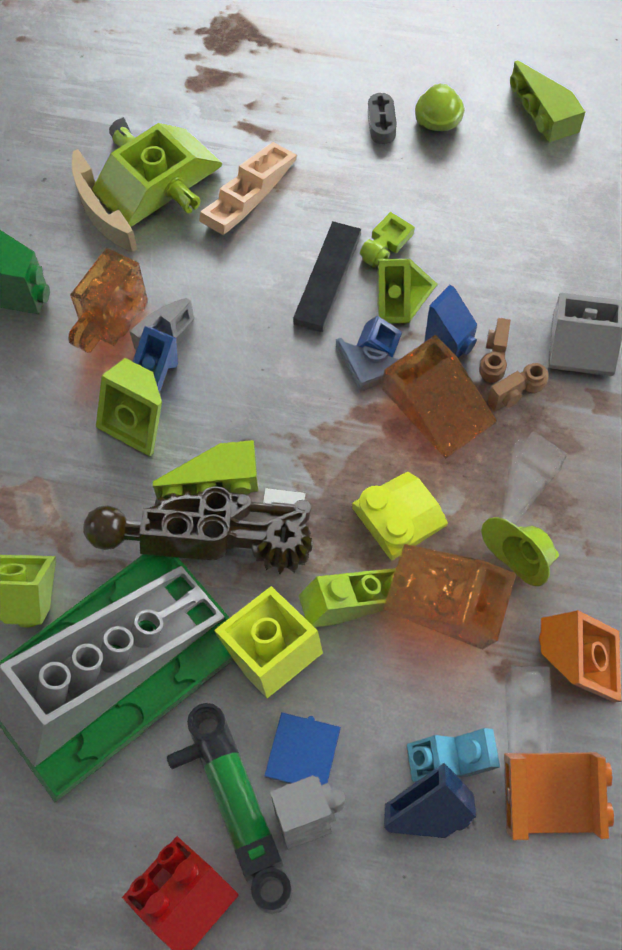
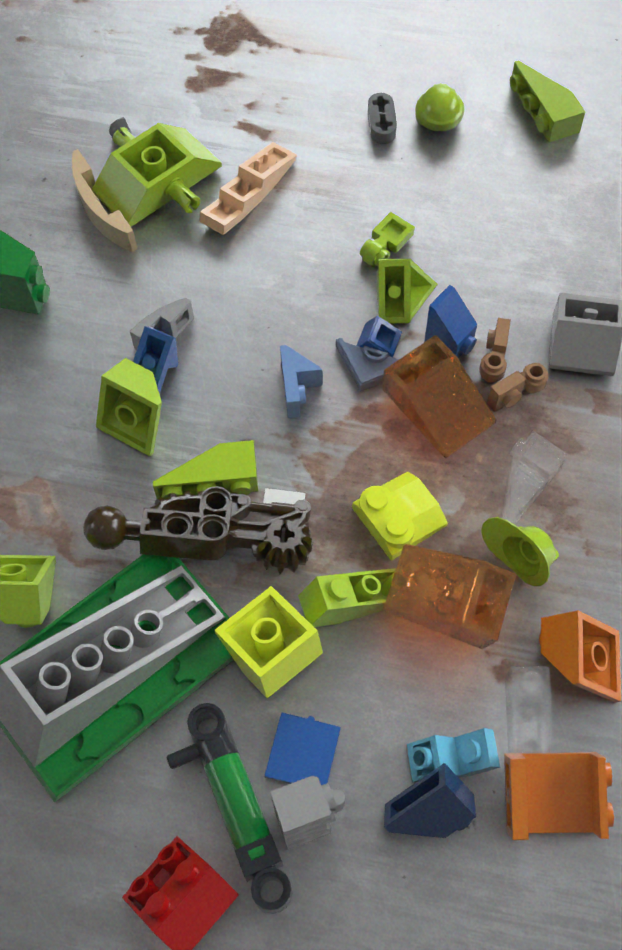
(107, 301): clear orange brick -> none
(297, 375): none -> medium blue slope
(327, 276): black tile -> none

